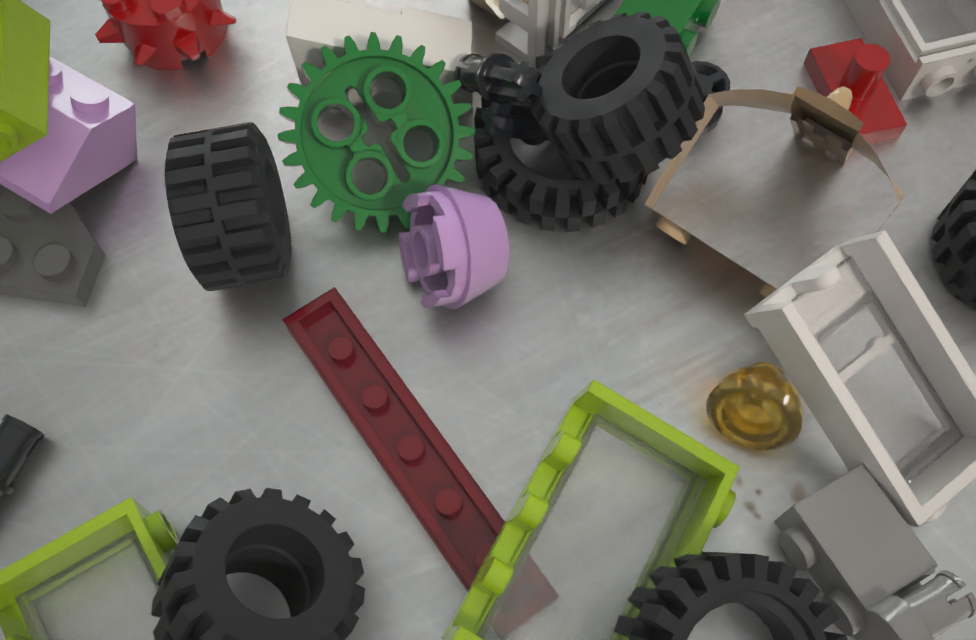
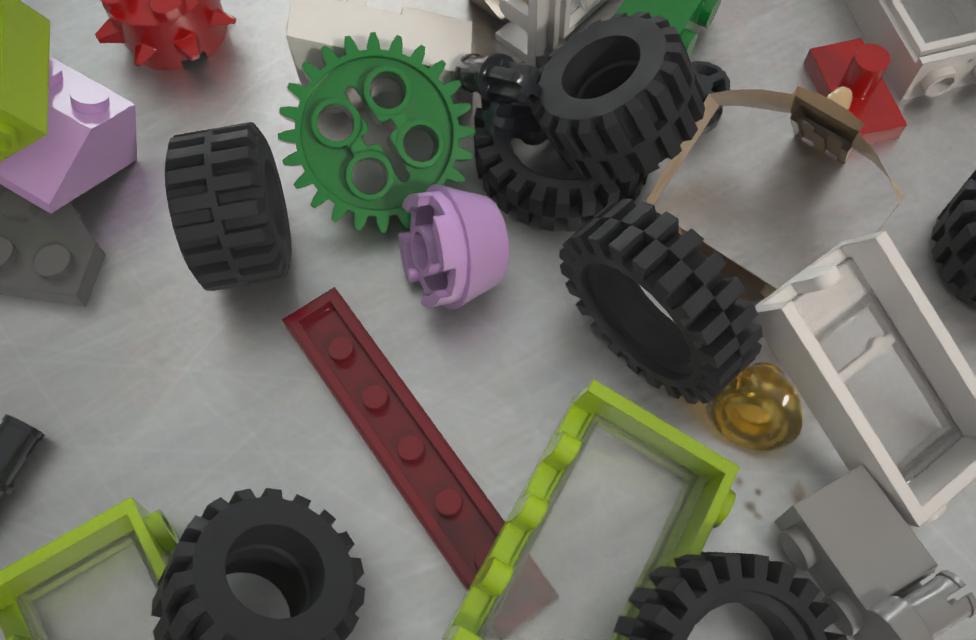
(711, 327): none -> black tyre

